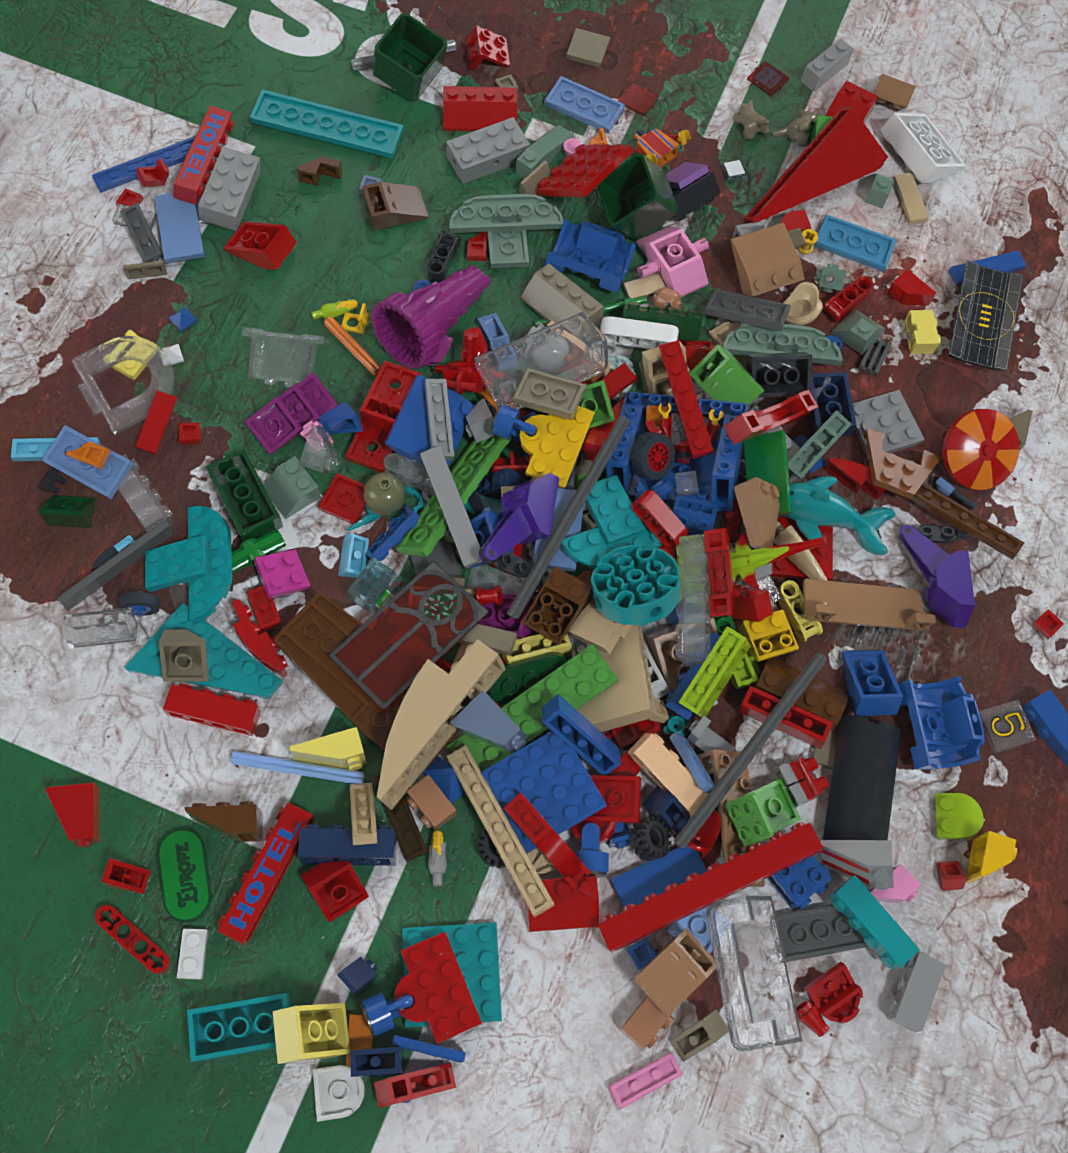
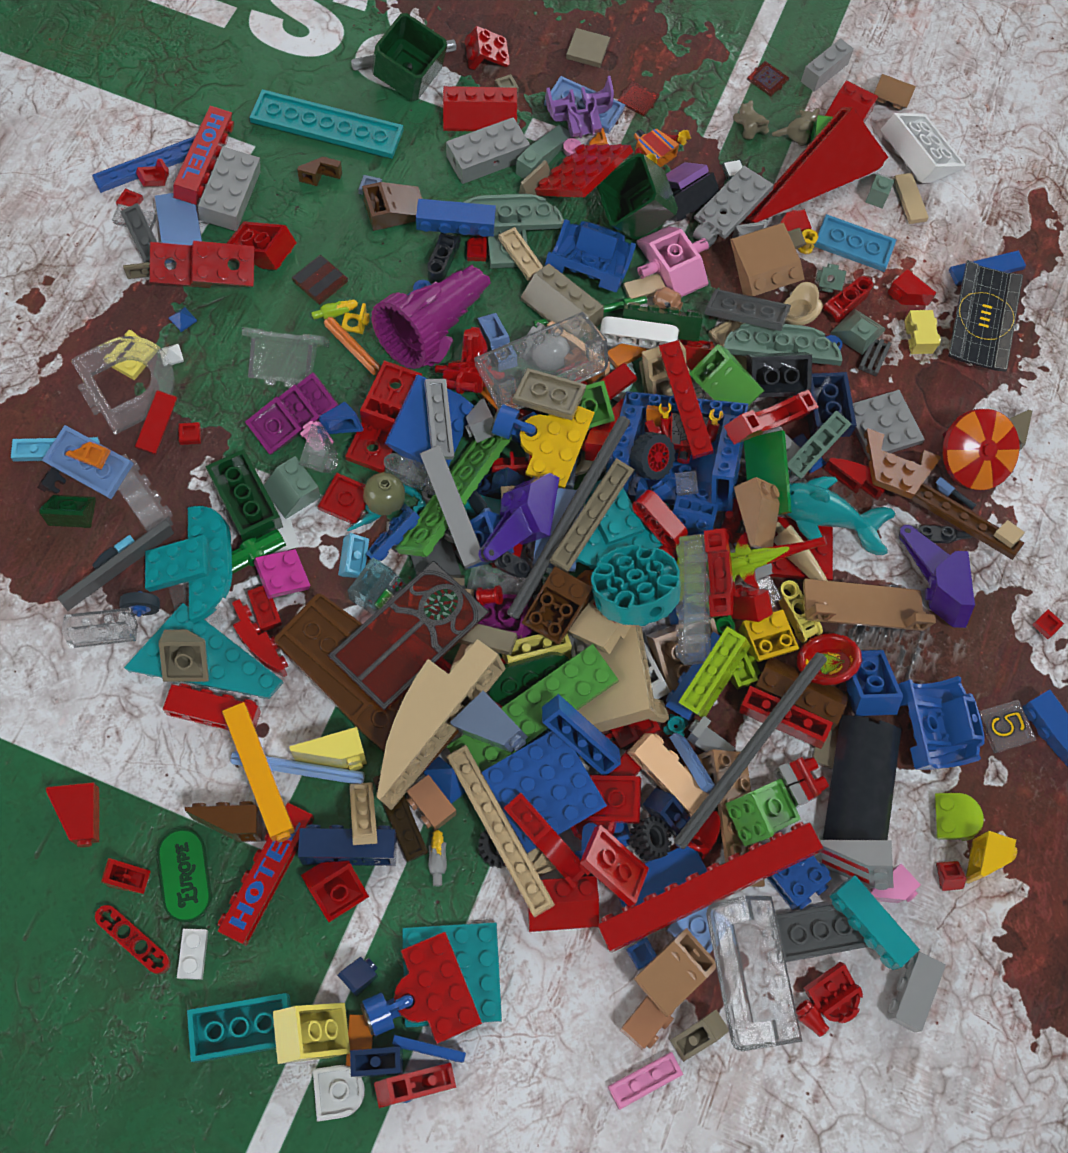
(201, 264): none -> red bracket
(258, 773): none -> light orange brick
(320, 279): none -> tile
(455, 217): none -> blue brick
(520, 252): none -> tan tile
(585, 120): none -> medium lavender piece
(591, 515): none -> dark tan tile
(614, 865): none -> red plate
(624, 354): none -> orange tile
(736, 198): none -> light grey hinge
(841, 654): none -> red piece
(1009, 534): none -> tan tile

